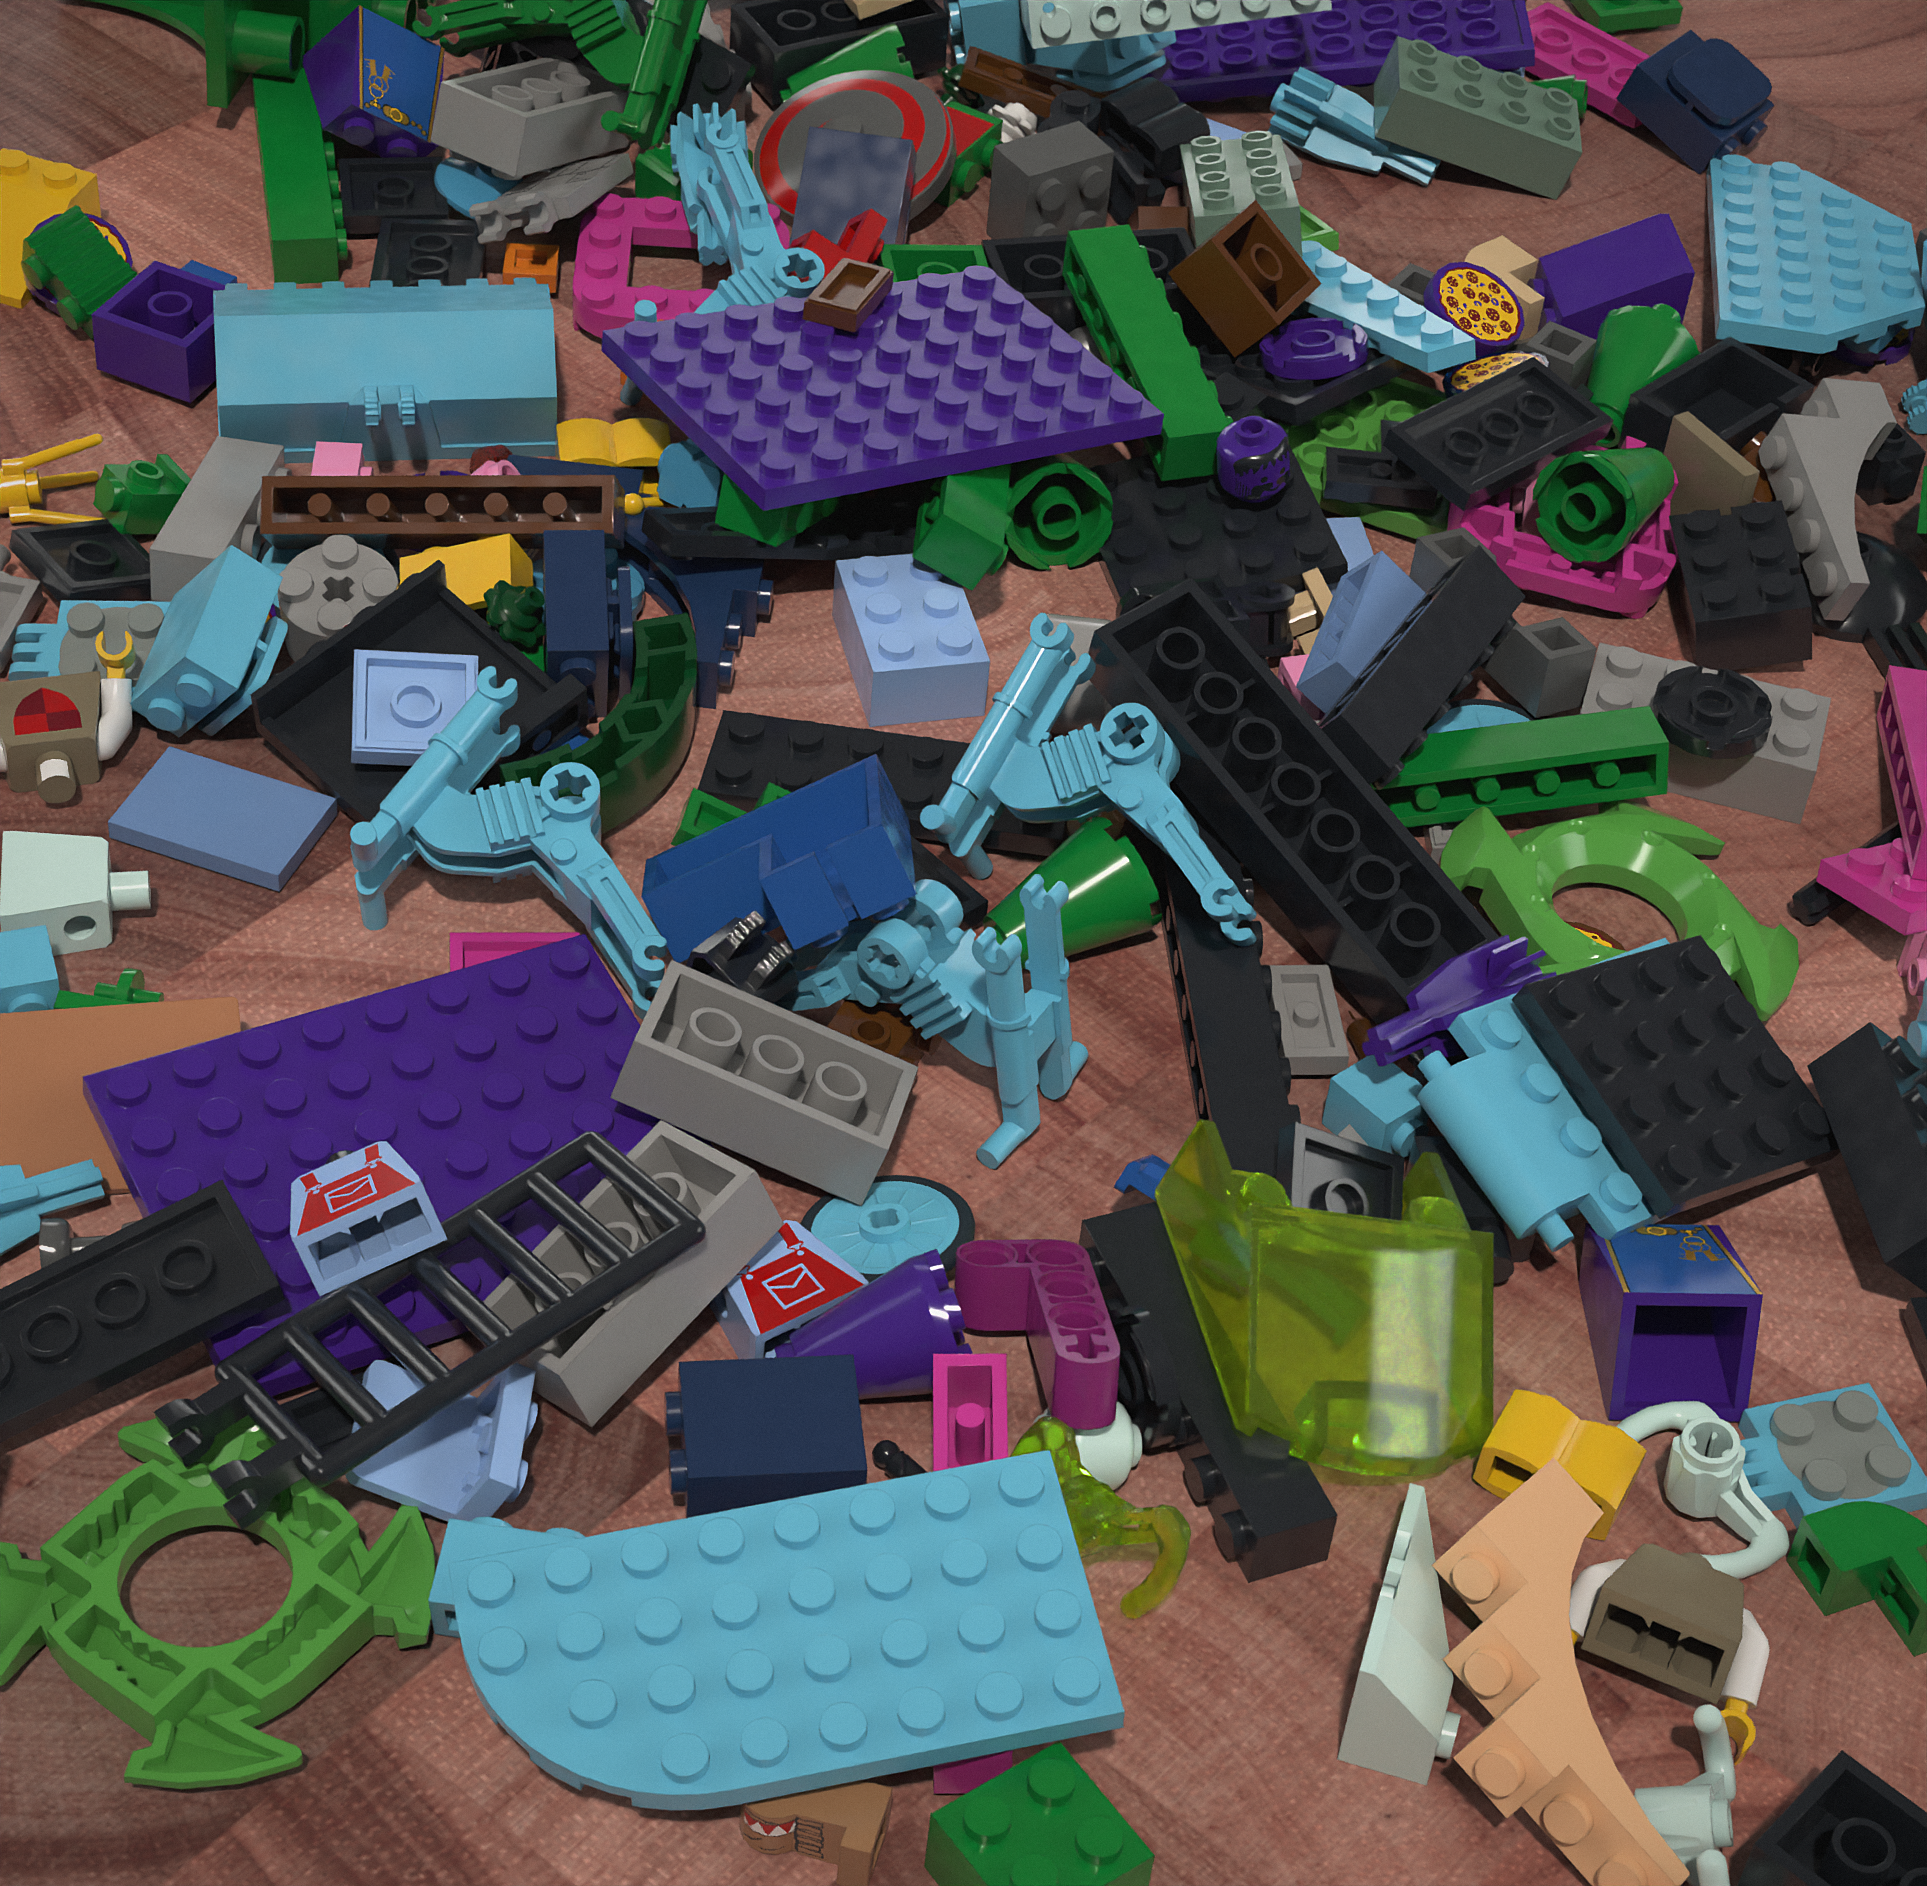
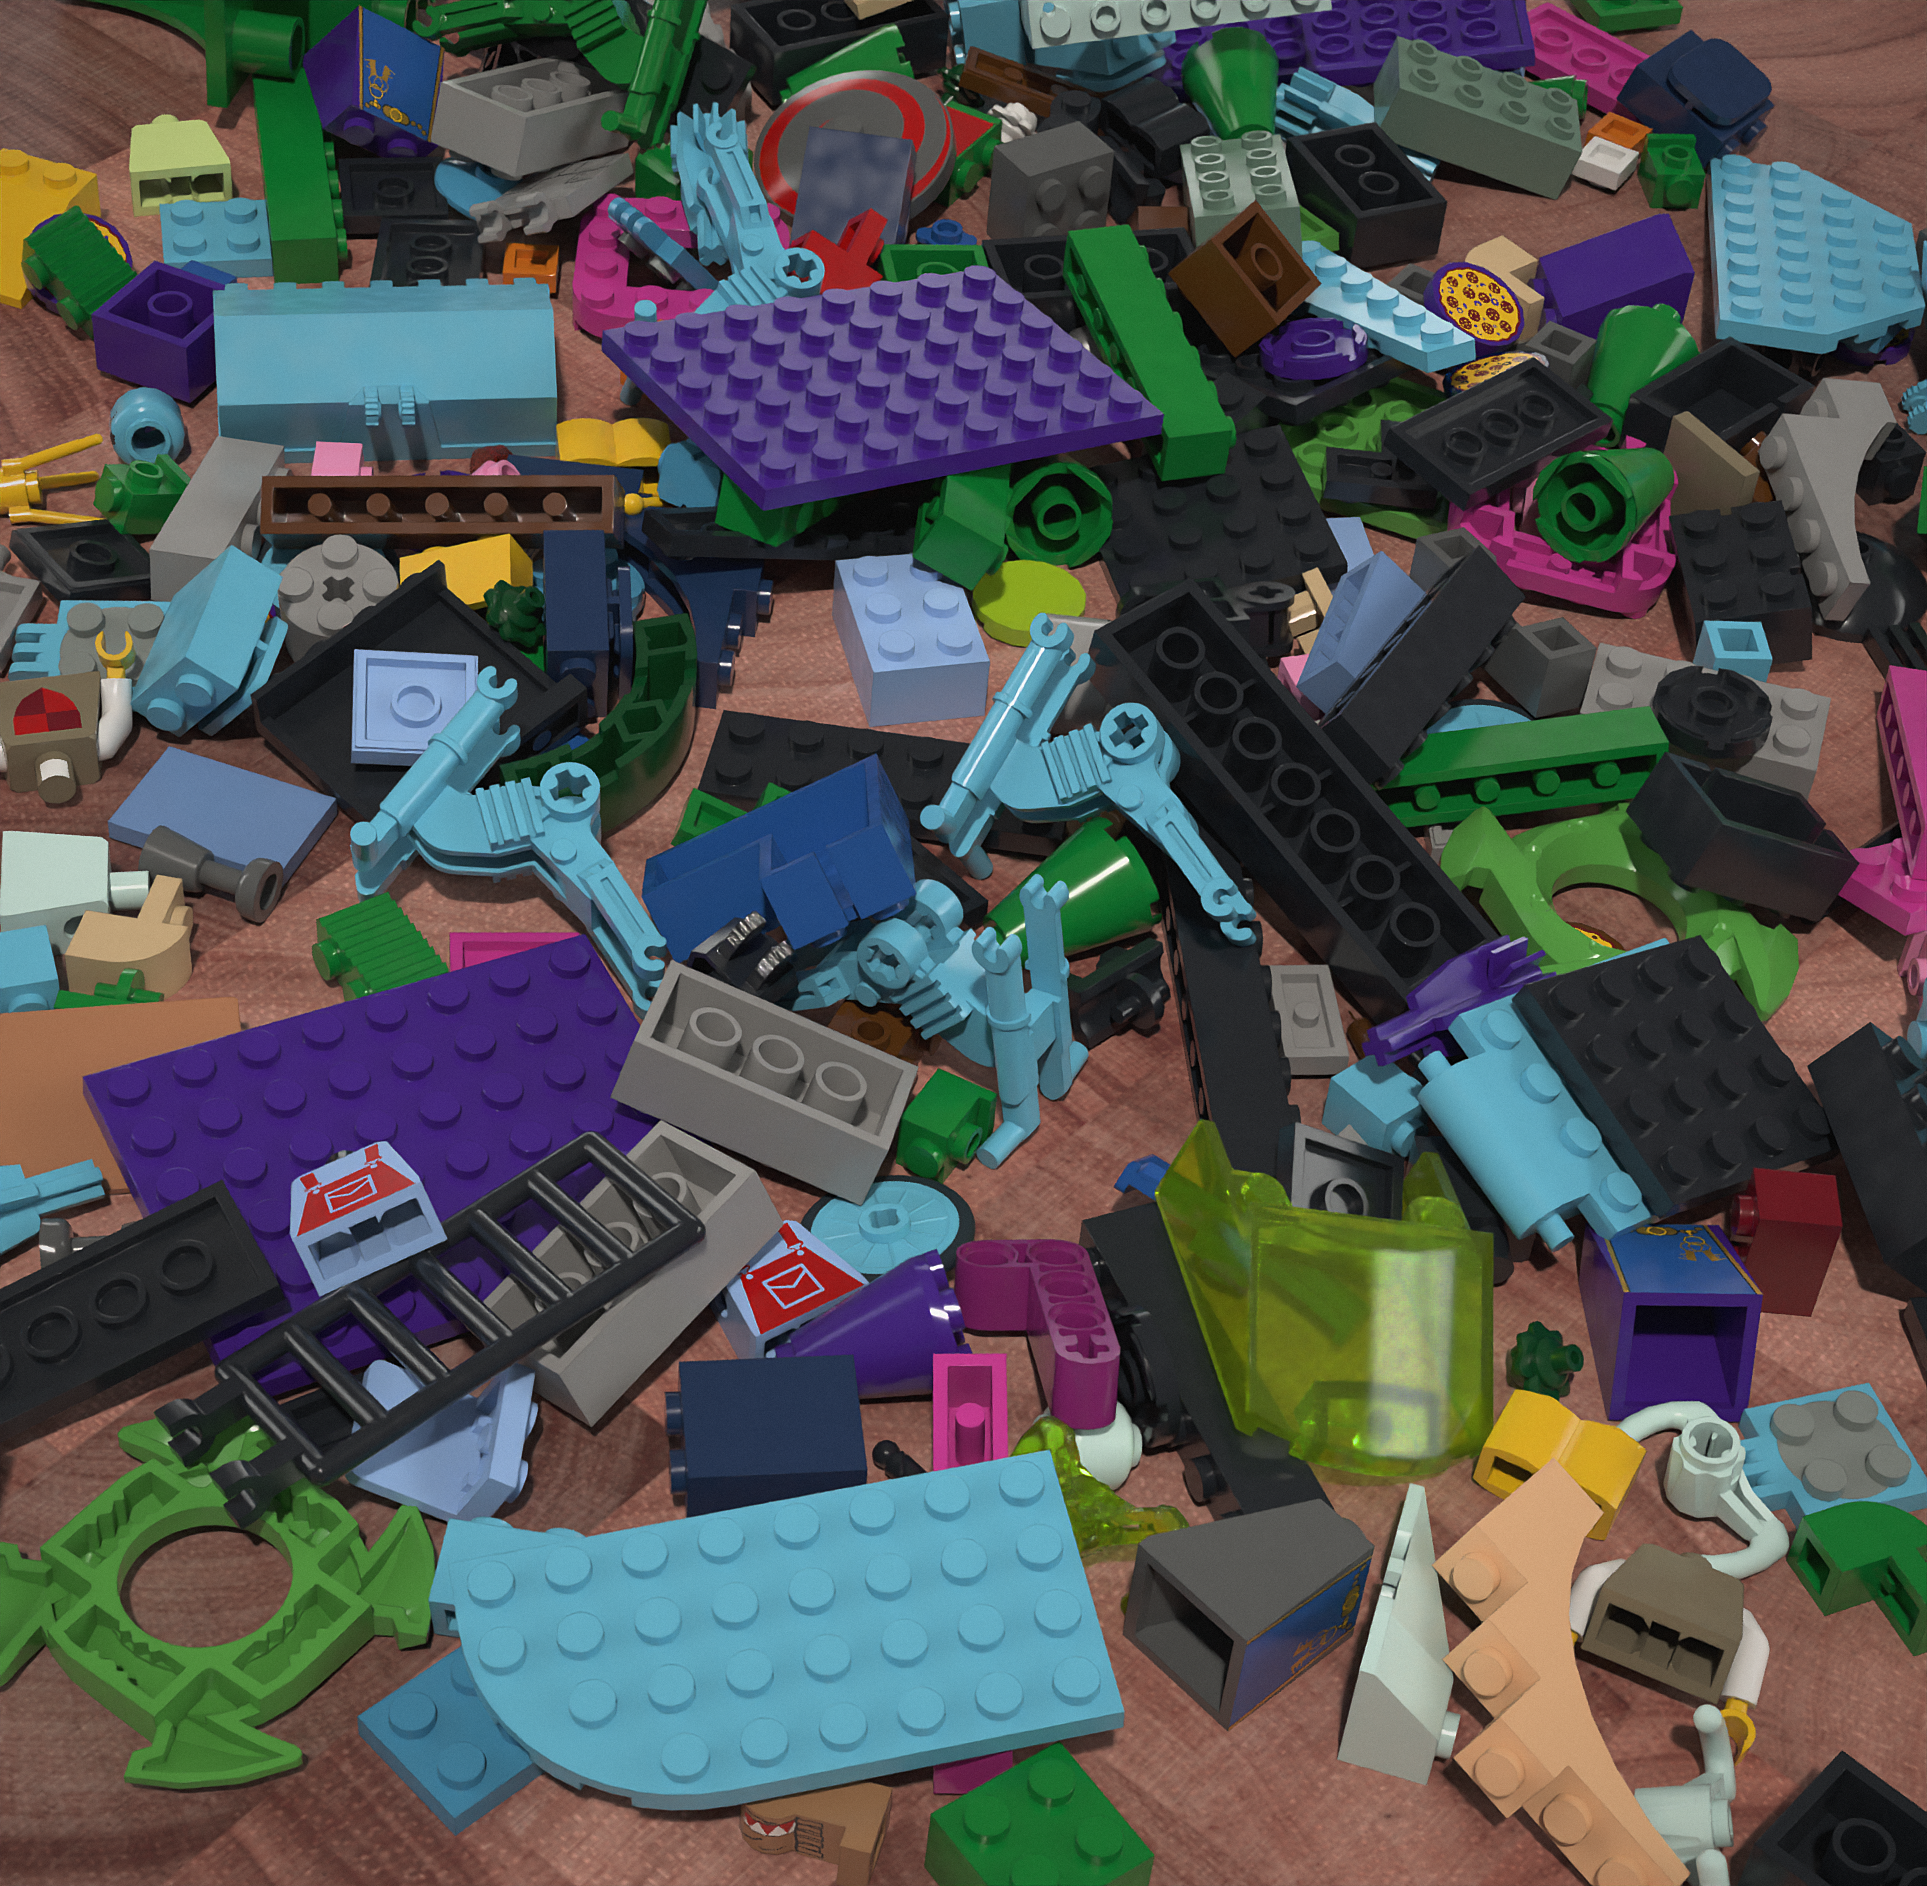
(146, 425): none -> medium azure head
(152, 942): none -> tan brick
(176, 163): none -> yellowish green torso
(177, 856): none -> dark grey piece
(218, 234): none -> medium azure plate
(373, 948): none -> green brick
(447, 1744): none -> dark azure plate
(667, 258): none -> dark azure piece
(848, 294): reddish brown tile -> none
(944, 1125): none -> green brick
(945, 233): none -> blue plate
(1021, 592): none -> lime tile
(1119, 992): none -> black hips
(1233, 82): none -> green cone
(1247, 1602): none -> dark grey slope
(1253, 459): dark purple head -> none
(1367, 194): none -> black brick
(1543, 1362): none -> dark green plant
(1605, 163): none -> white plate
(1619, 131): none -> orange plate
(1671, 171): none -> green brick
(1734, 647): none -> medium azure brick
(1740, 838): none -> black piece
(1787, 1236): none -> dark red brick

